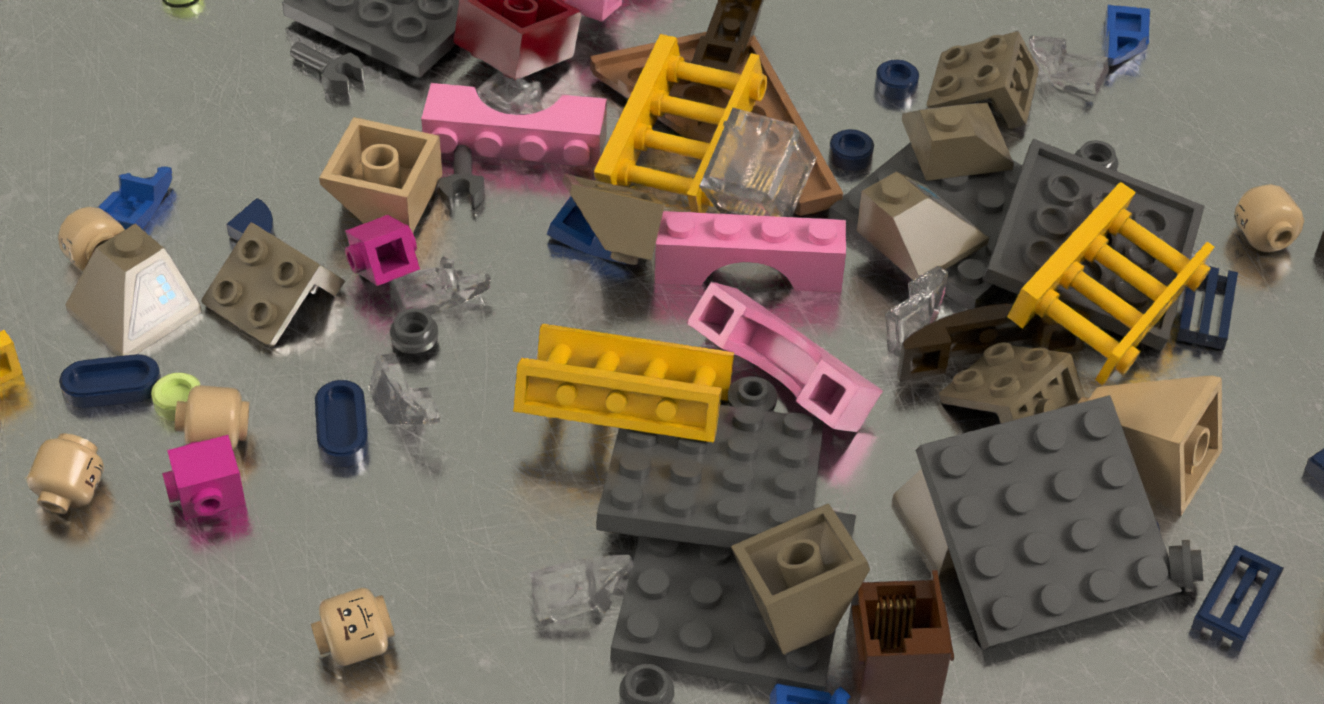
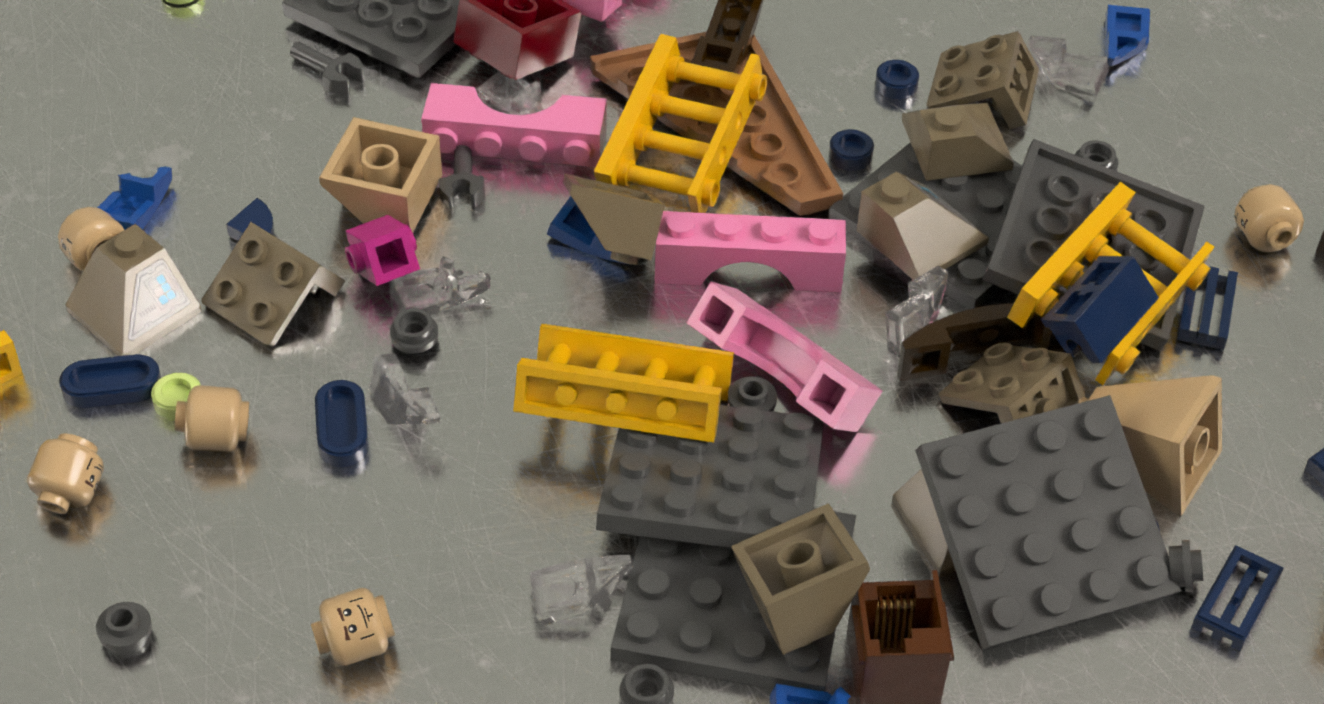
(126, 638): none -> dark grey plate
(204, 477): dark pink brick -> none
(757, 166): clear piece -> none
(1101, 307): none -> dark blue hinge

